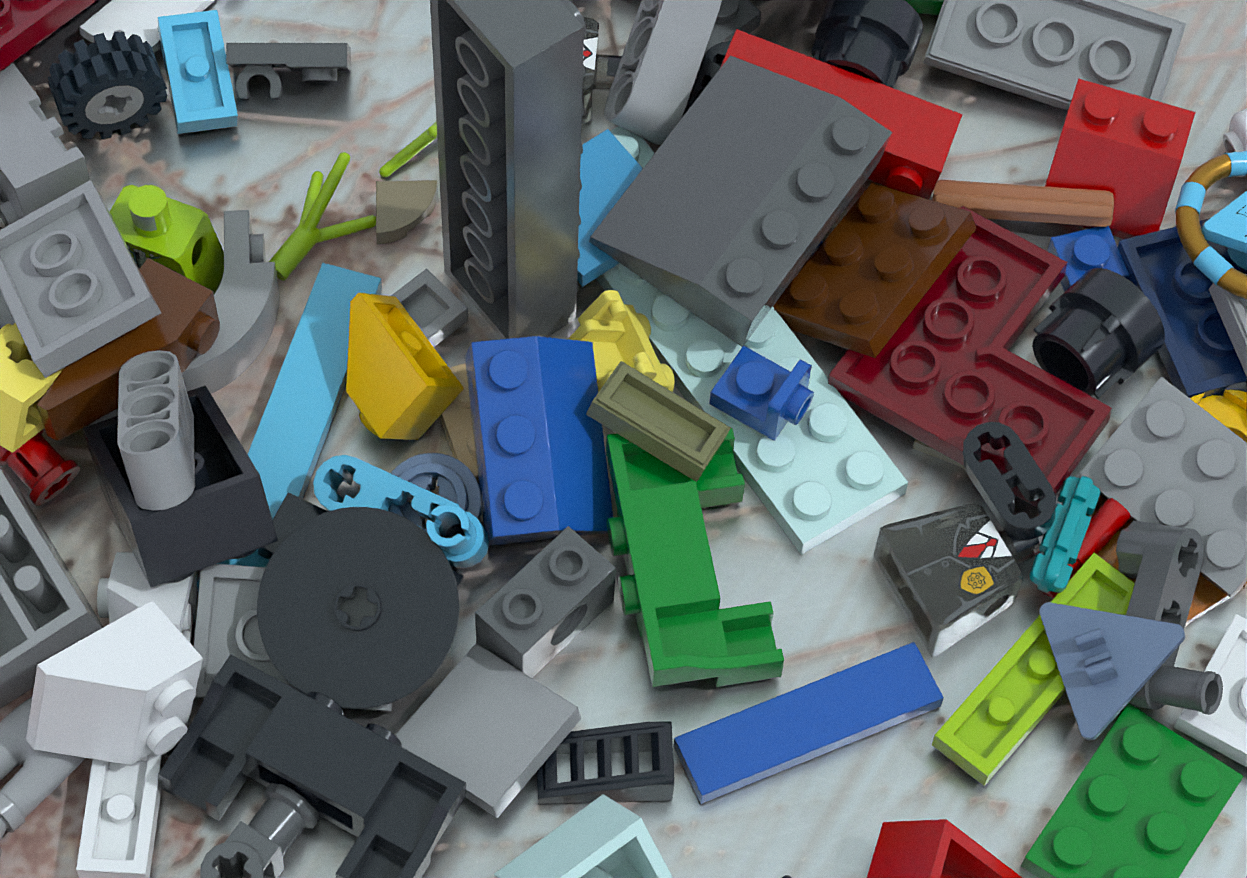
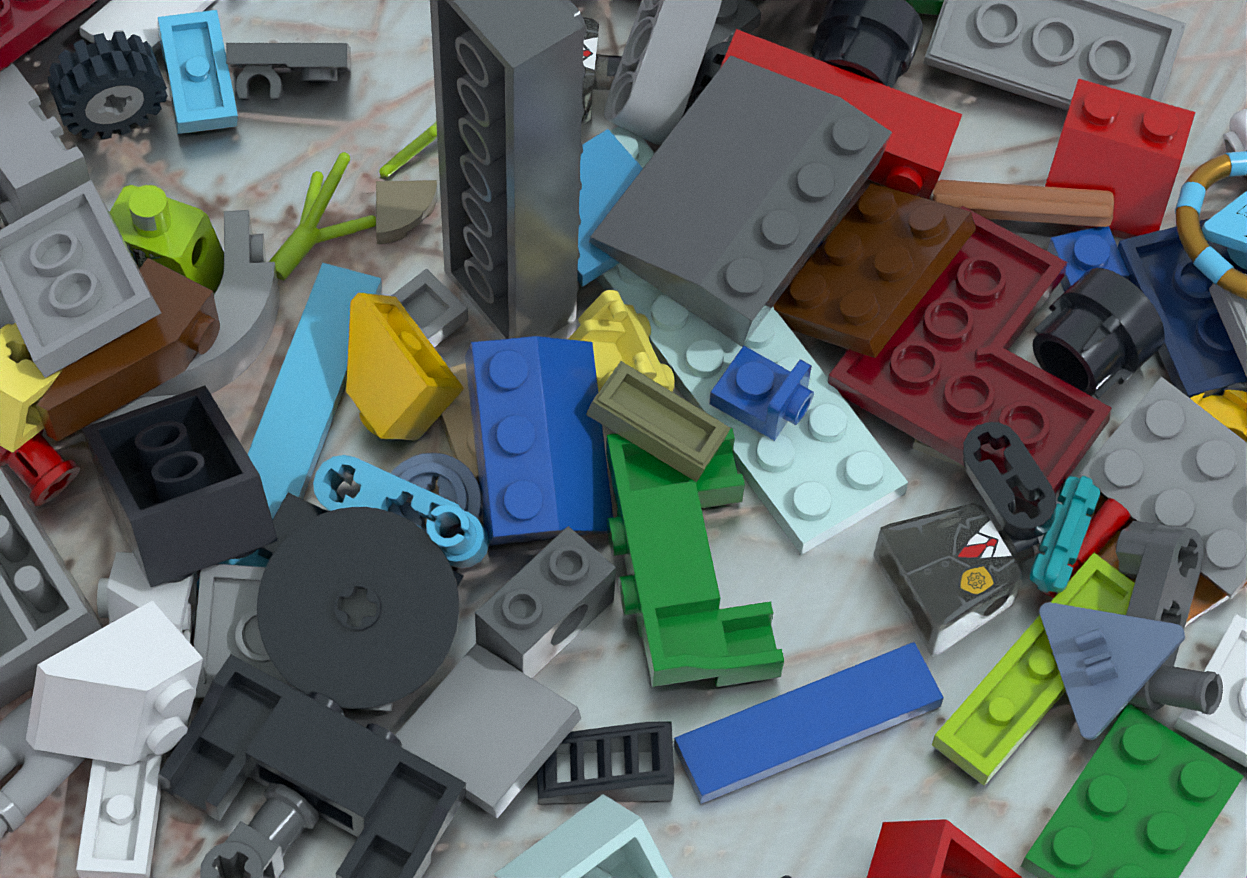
(156, 430): light grey beam -> none

